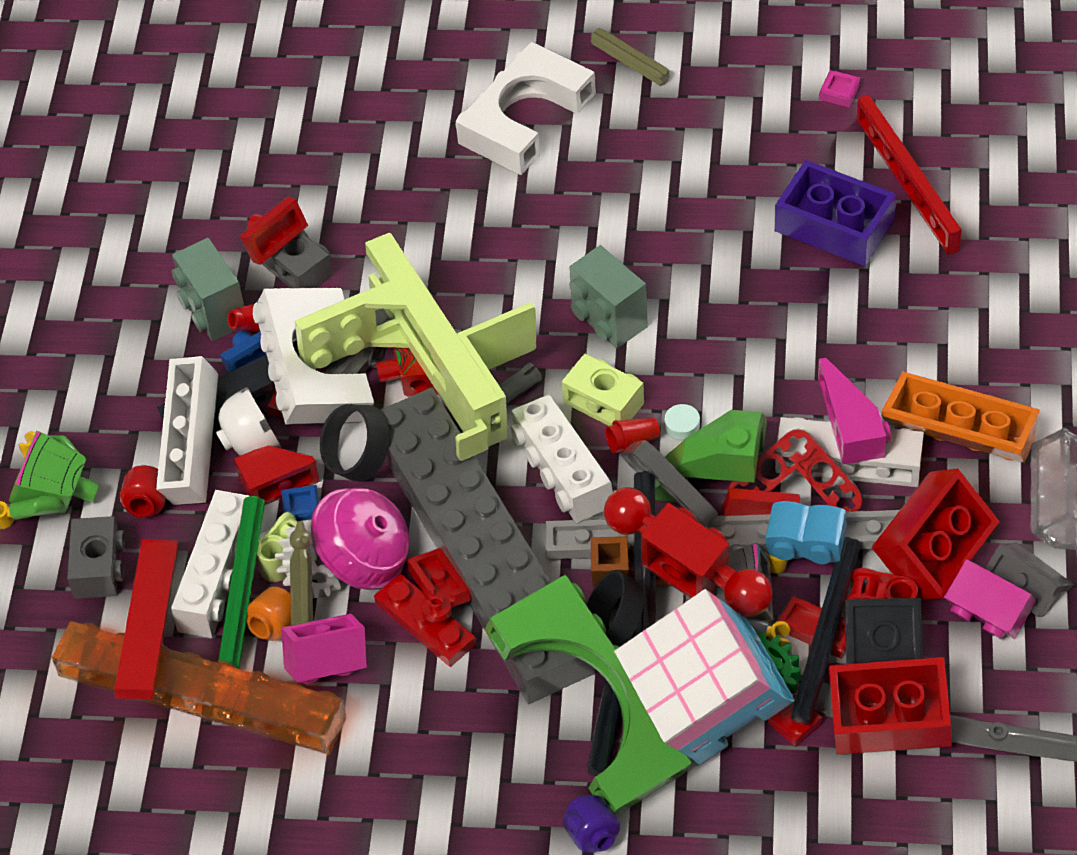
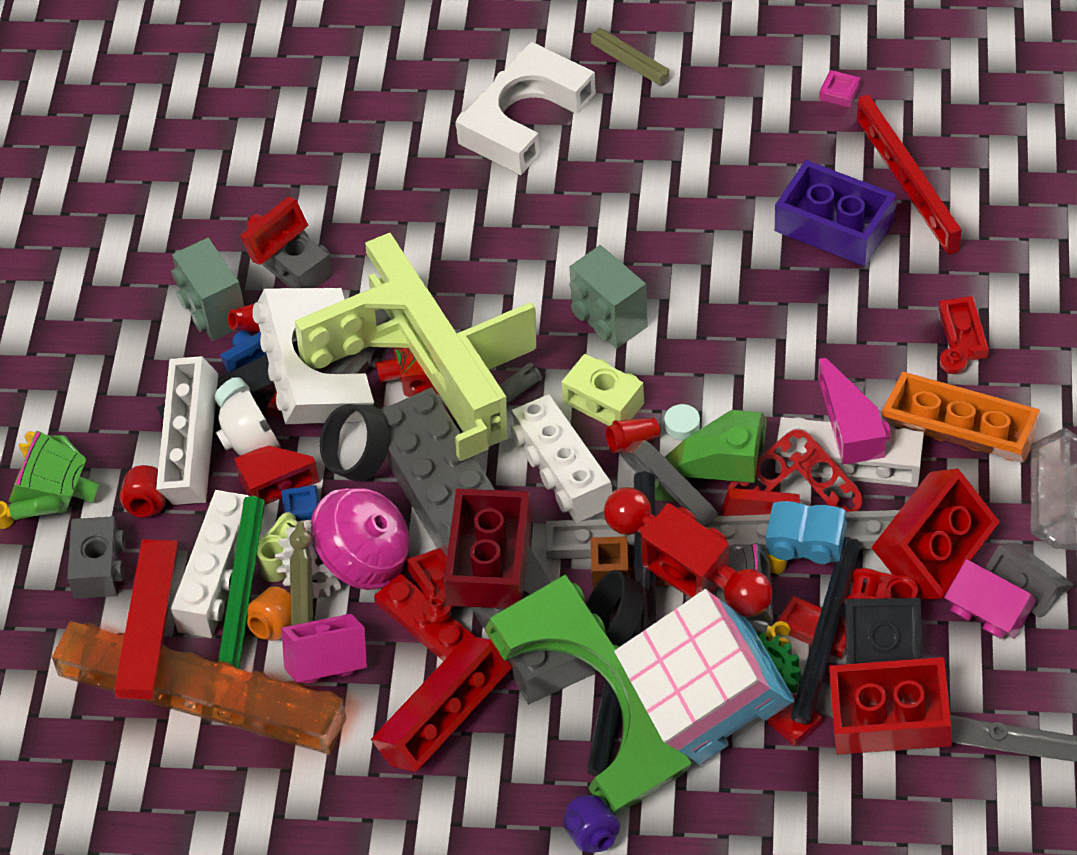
(228, 389): none -> light aqua tile
(441, 703): none -> red brick
(488, 548): none -> dark red brick
(963, 334): none -> red hinge

